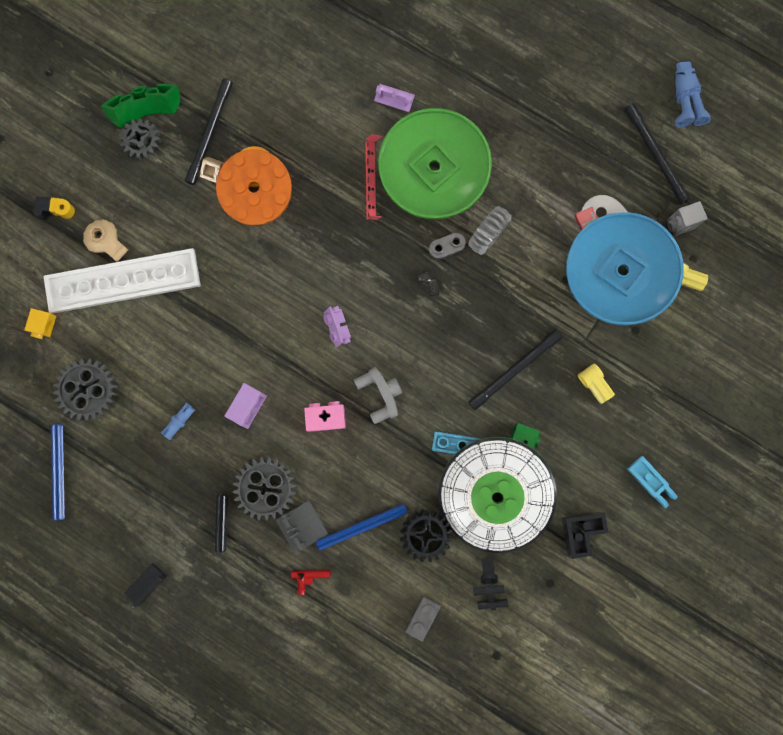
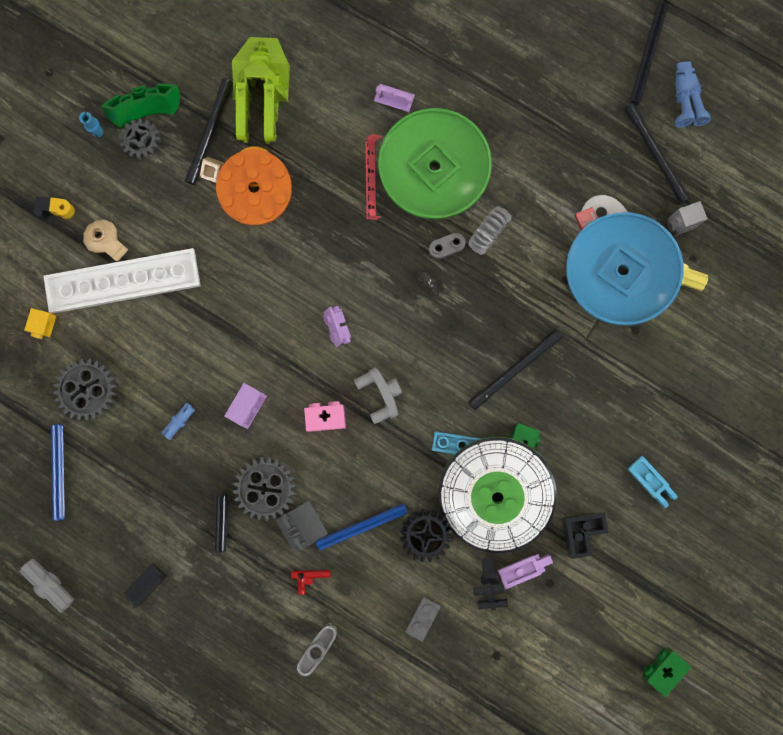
(46, 585): none -> light grey piece
(91, 124): none -> dark azure pin
(265, 61): none -> lime connector
(323, 641): none -> light grey connector
(523, 570): none -> lavender hinge
(593, 379): light yellow piece -> none
(649, 53): none -> black axle
(675, 667): none -> green brick

